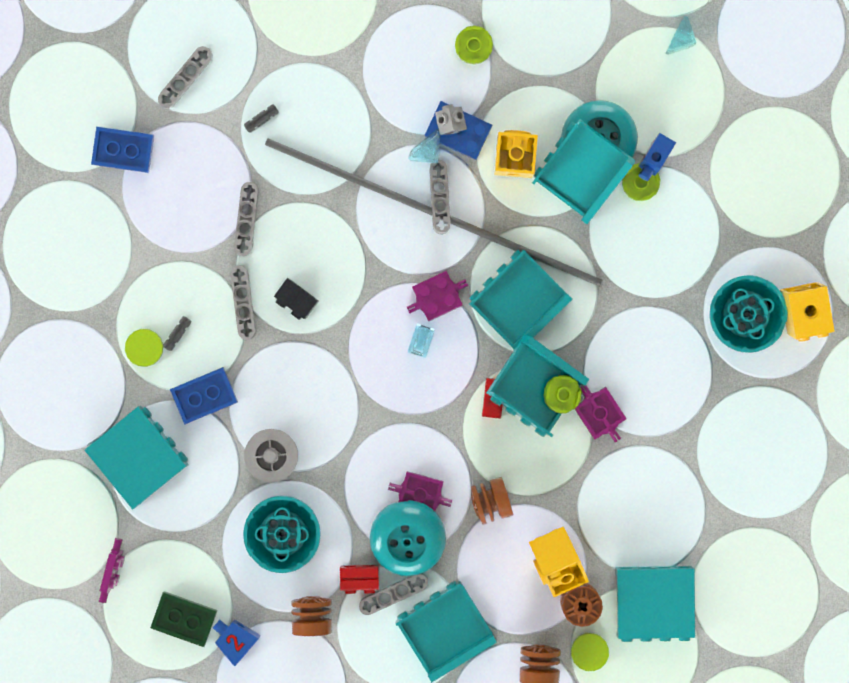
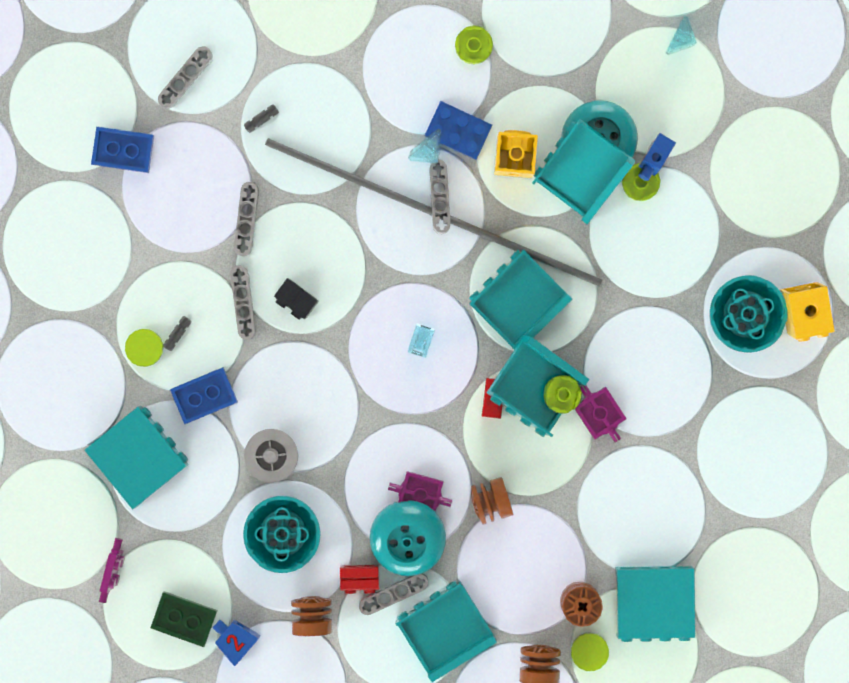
(437, 296): magenta plate -> none
(450, 120): light grey brick -> none
(558, 562): yellow brick -> none

